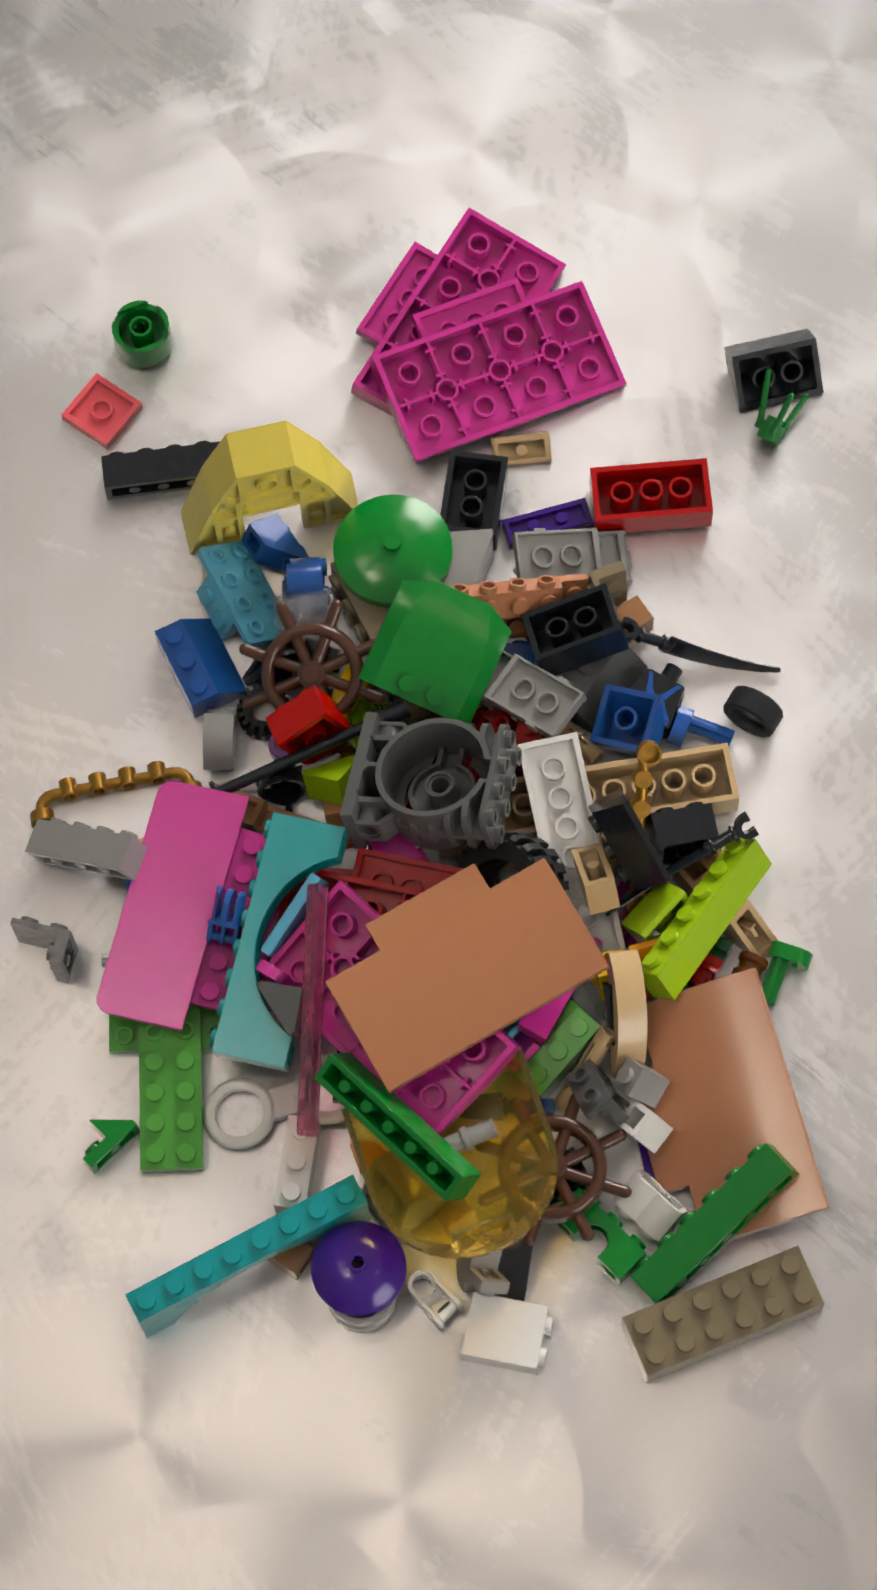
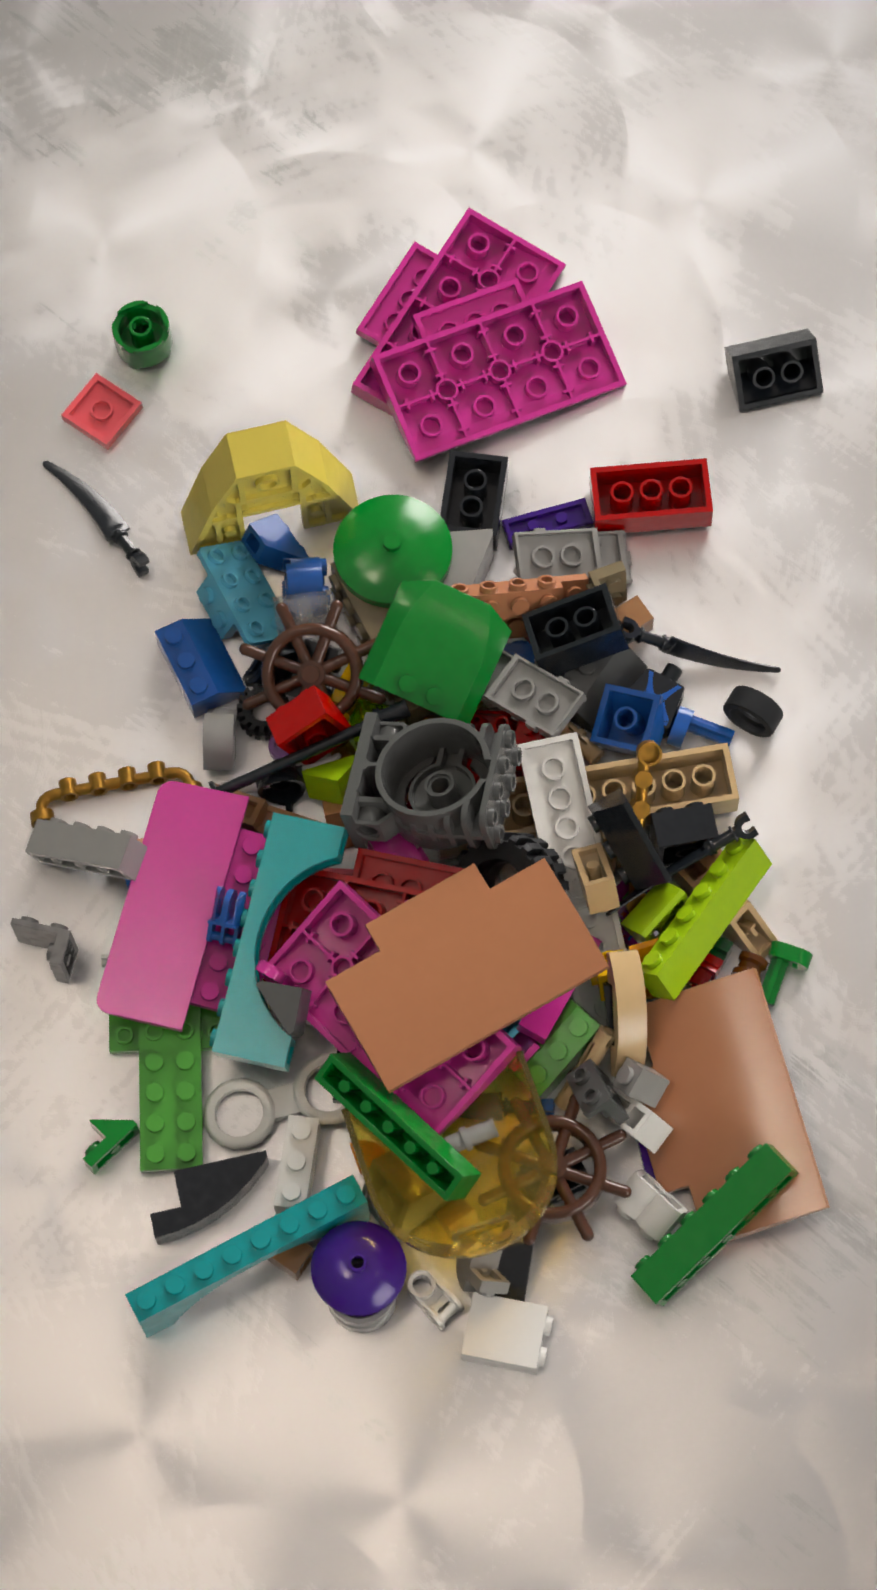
(104, 515): none -> black sword
(154, 470): black brick -> none
(208, 1194): none -> black slope
(291, 919): medium azure tile -> none
(312, 1010): clear pink tile -> none
(523, 448): tan slope -> none
(622, 1250): green arch -> none
(722, 1314): dark tan brick -> none
(775, 428): green plant -> none

